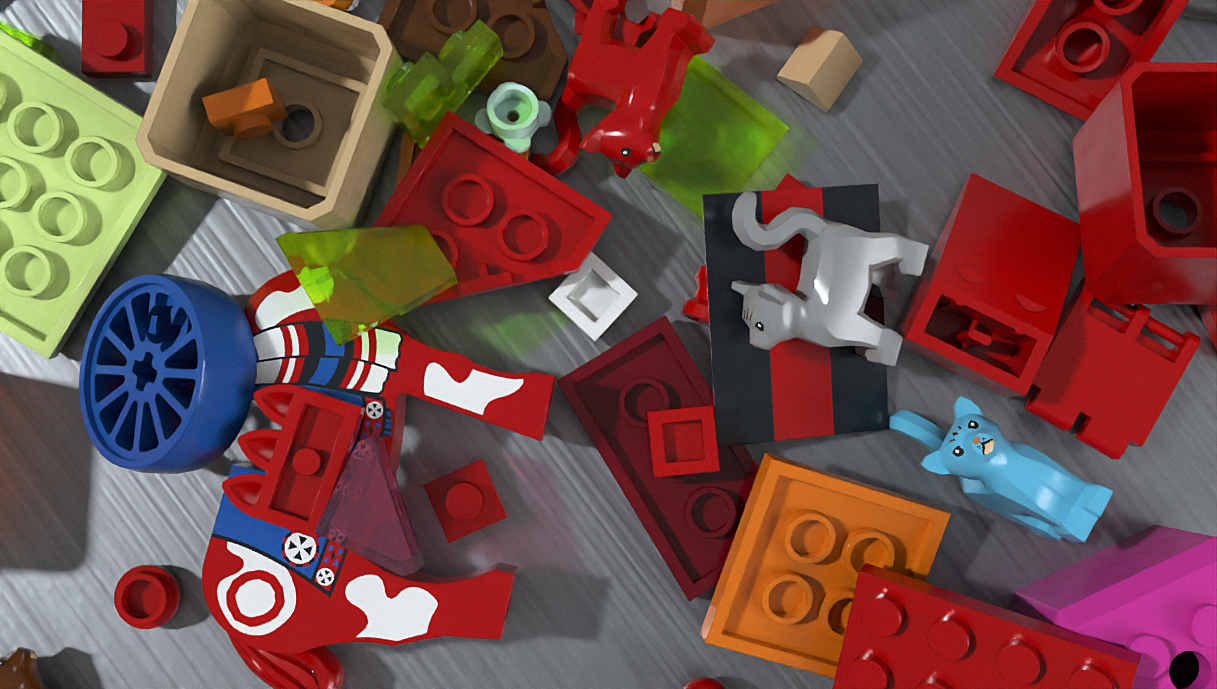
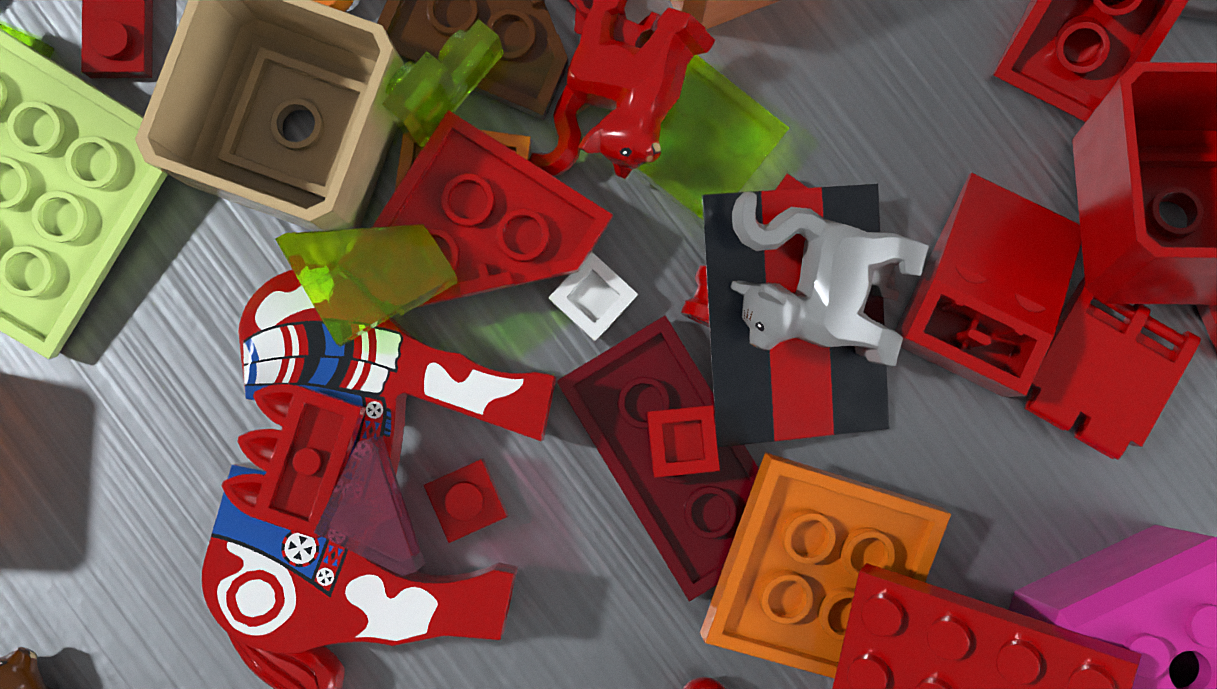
(147, 596): red plate -> none
(166, 374): blue piece -> none
(246, 109): orange plate -> none
(516, 99): light aqua plate -> none
(821, 66): tan slope -> none
(1006, 474): medium azure animal -> none

